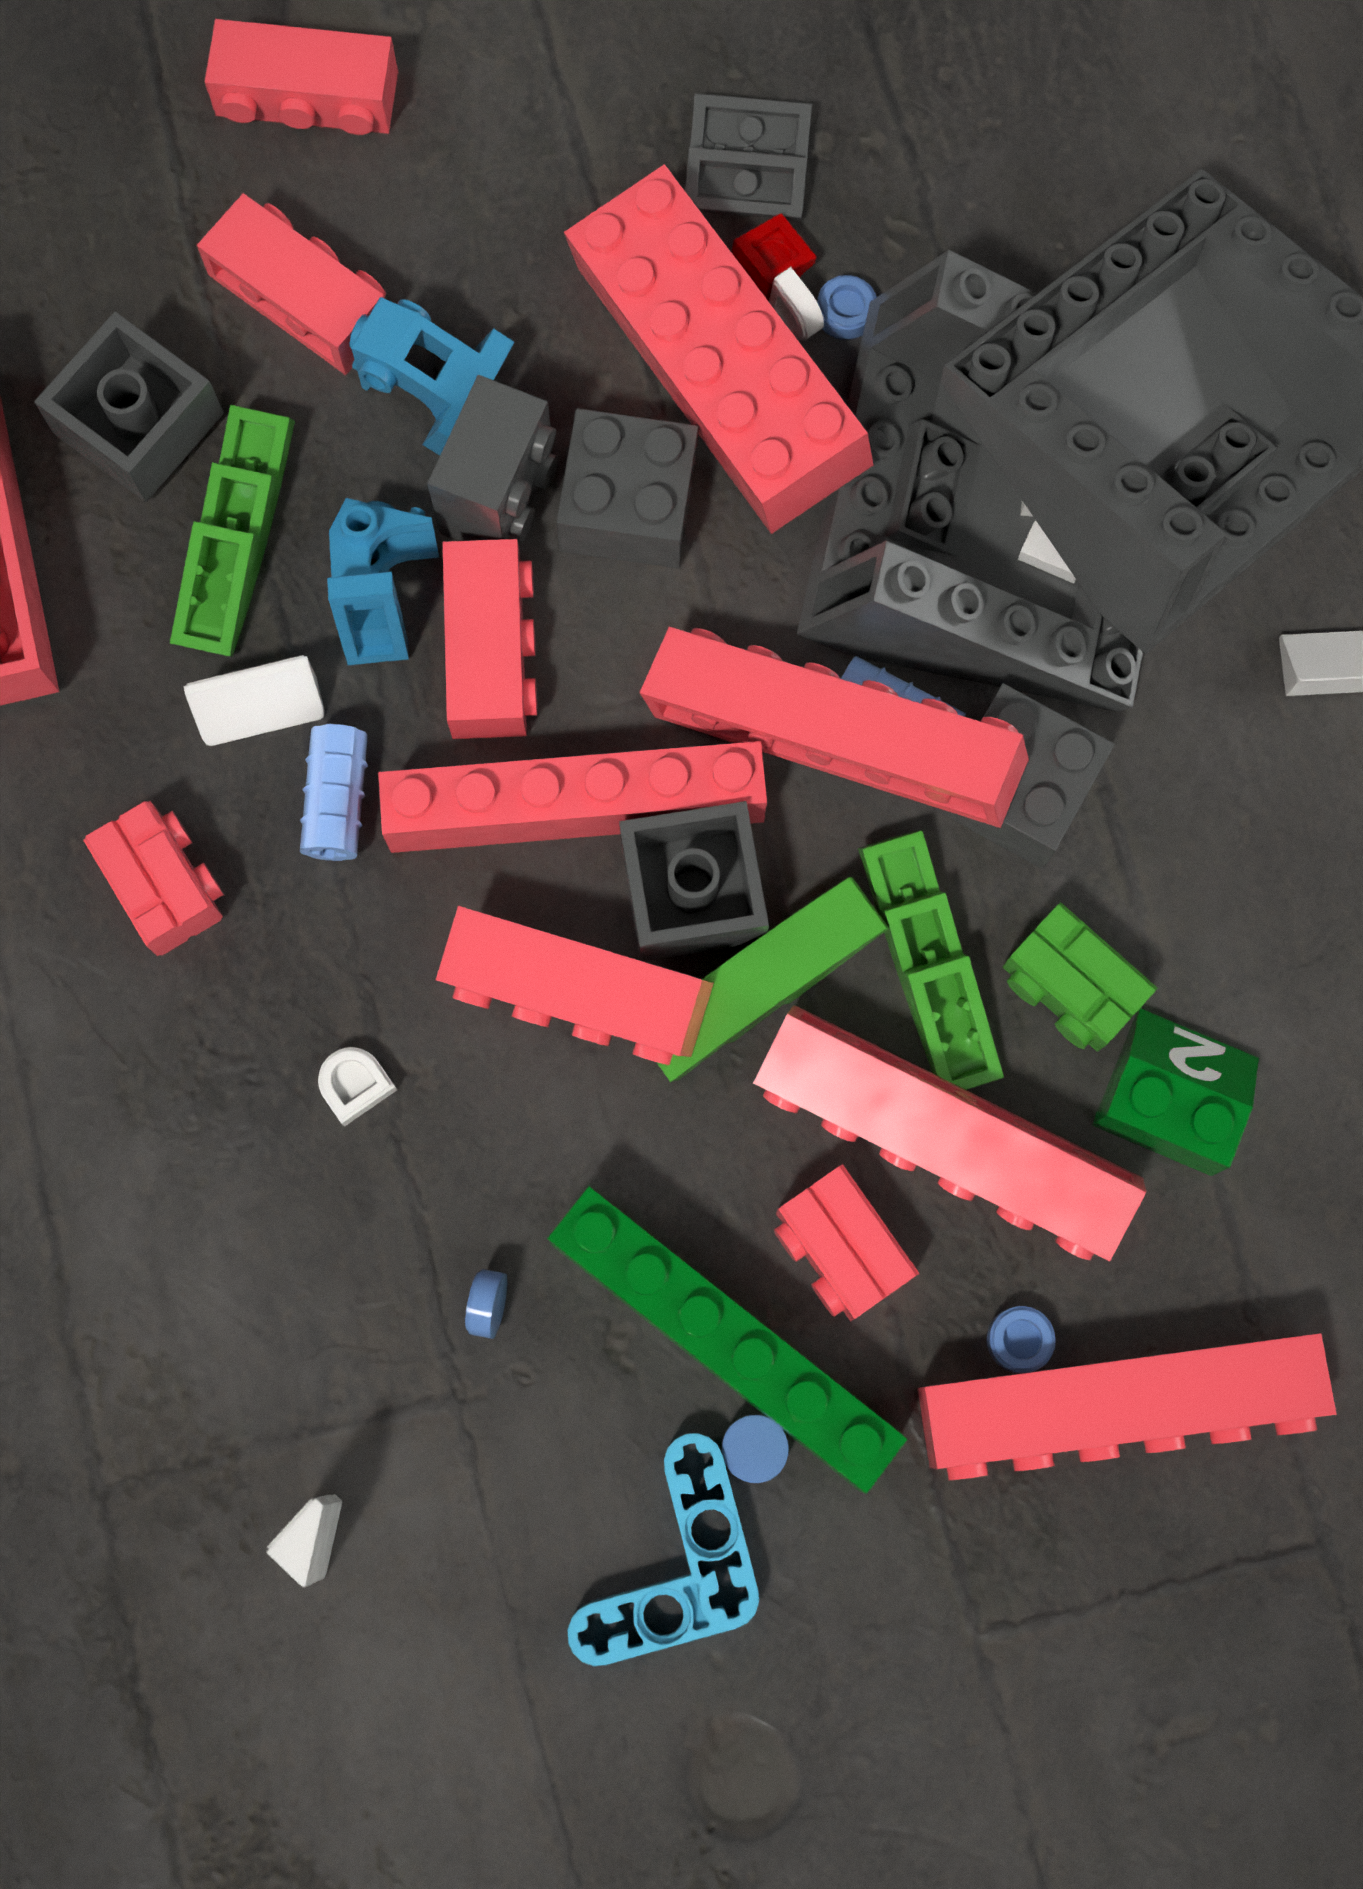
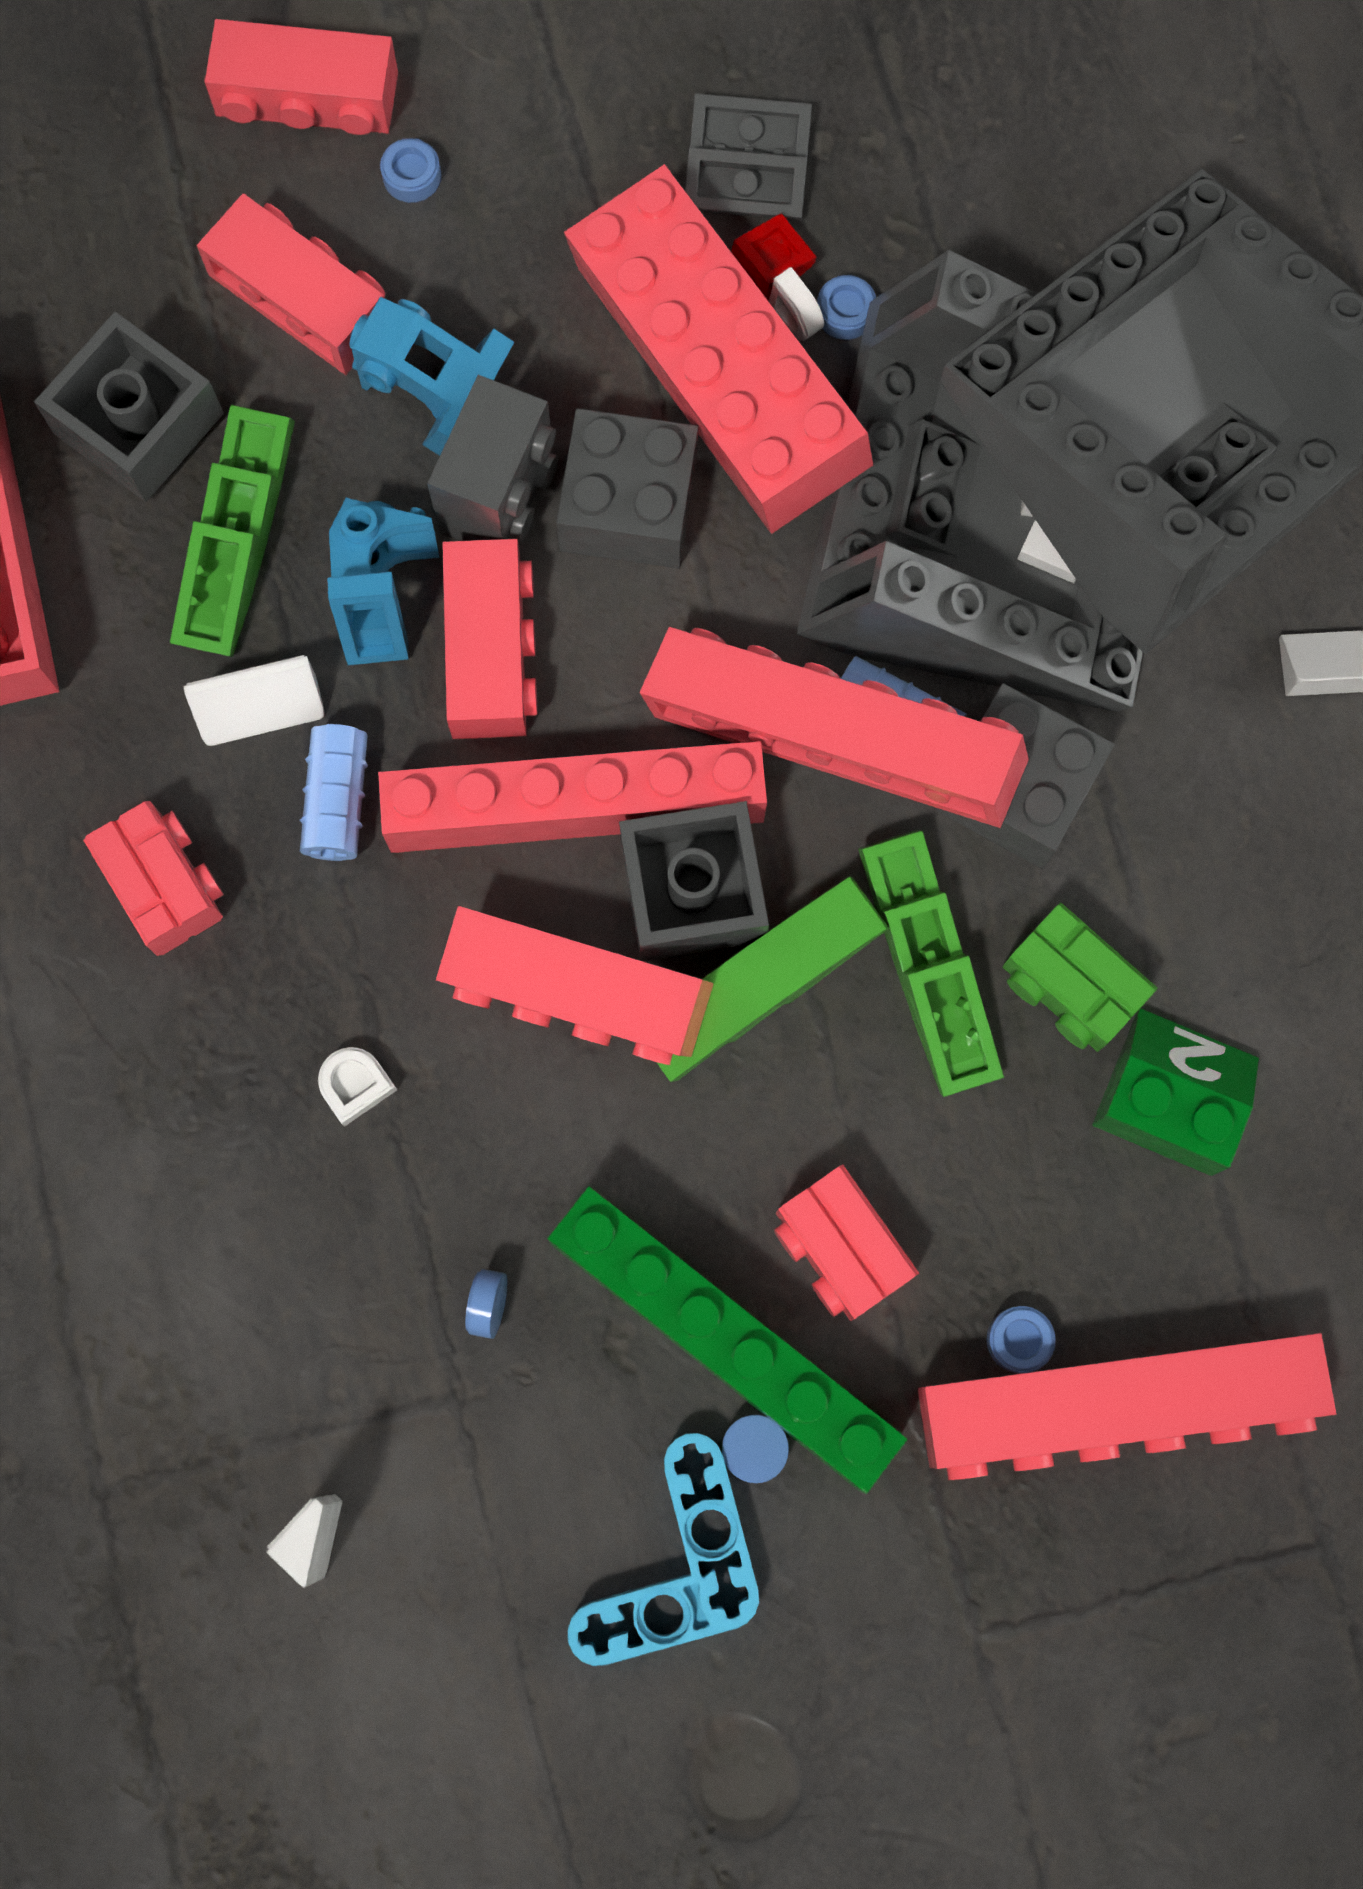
(410, 170): none -> medium blue tile
(951, 1134): coral brick -> none

